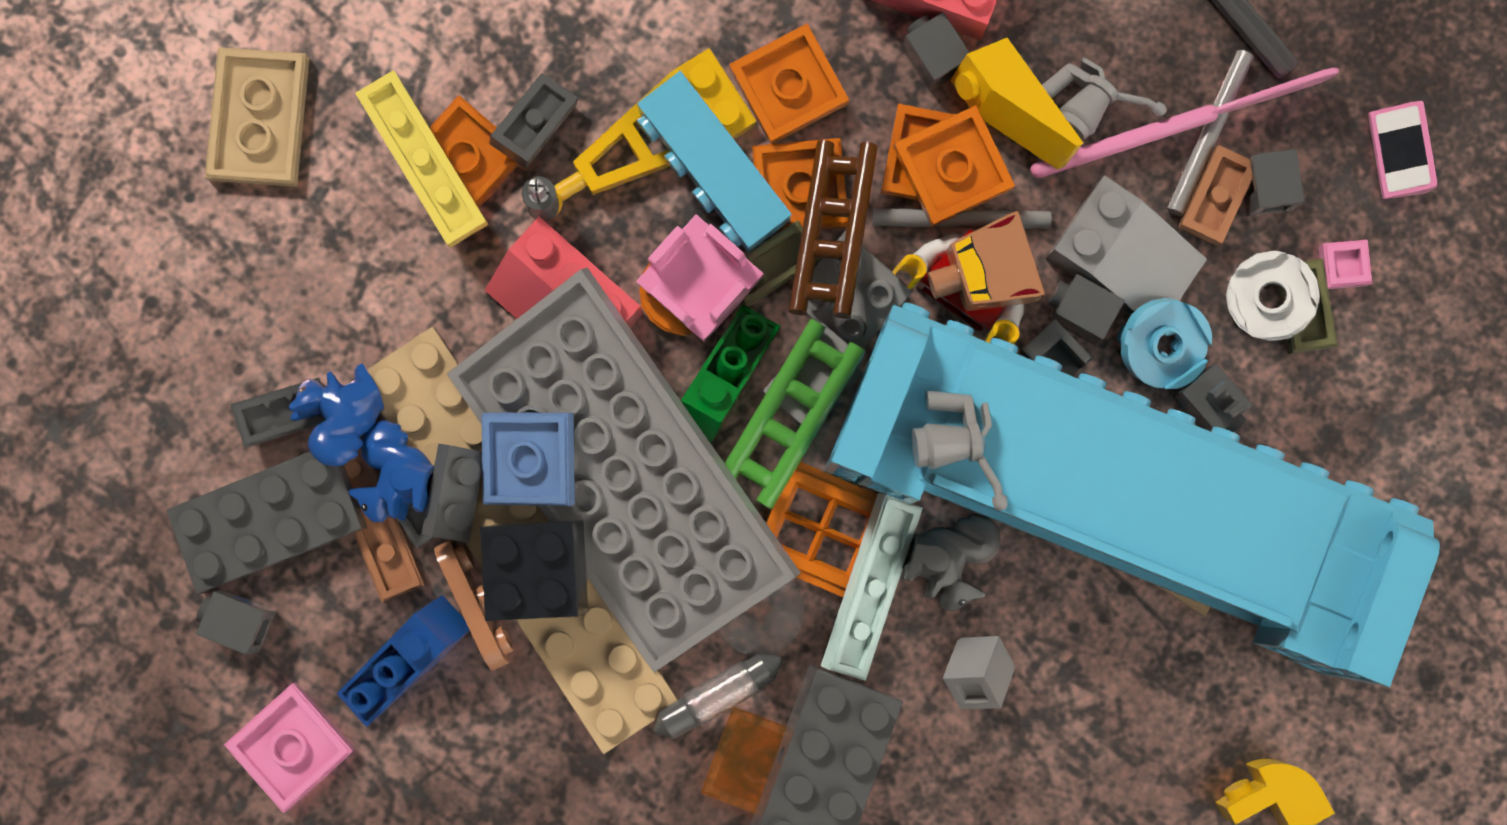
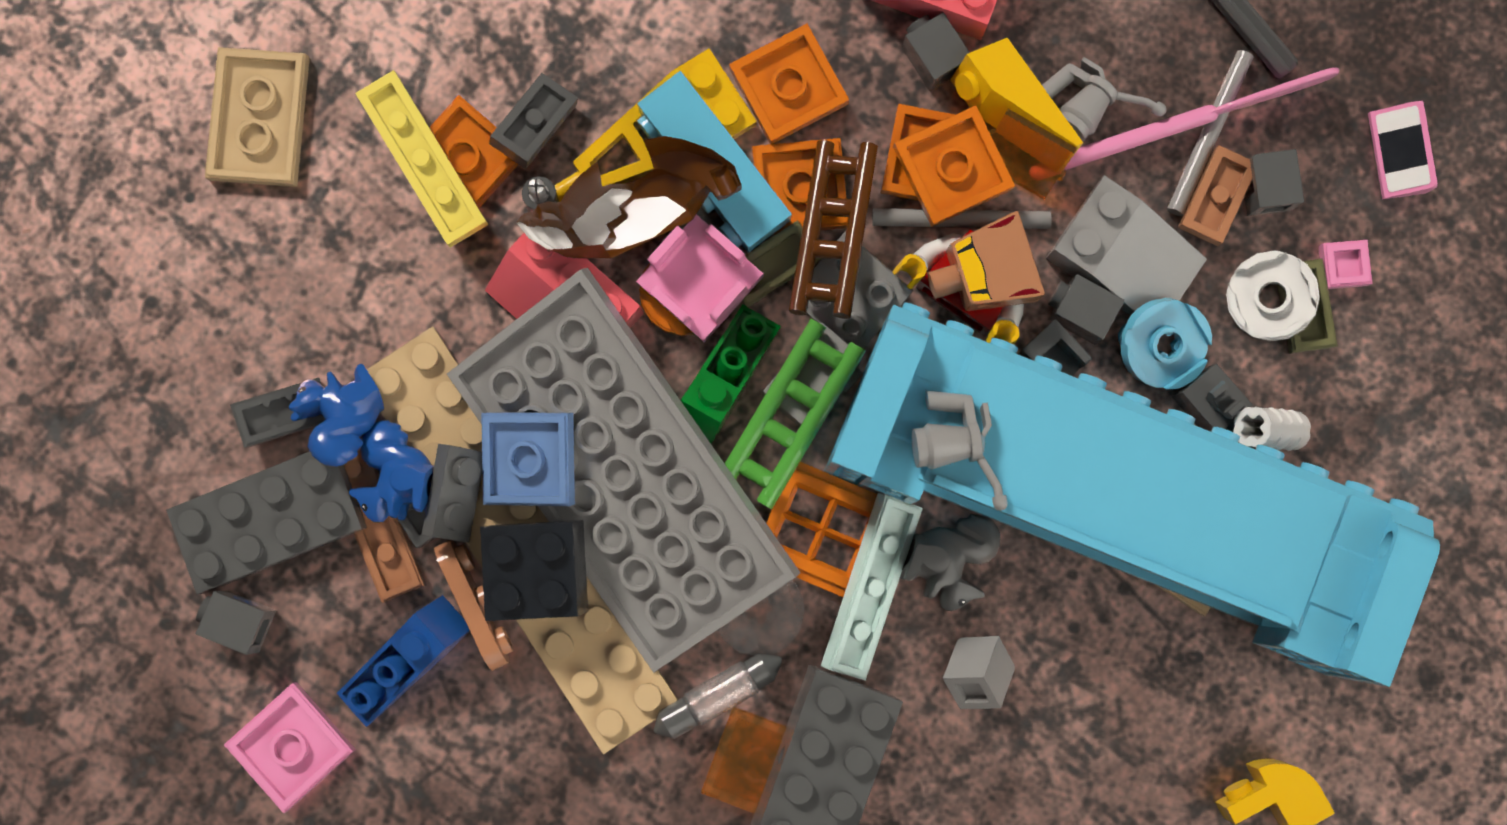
(619, 217): none -> reddish brown animal
(1031, 153): none -> clear orange piece
(1272, 428): none -> white axle

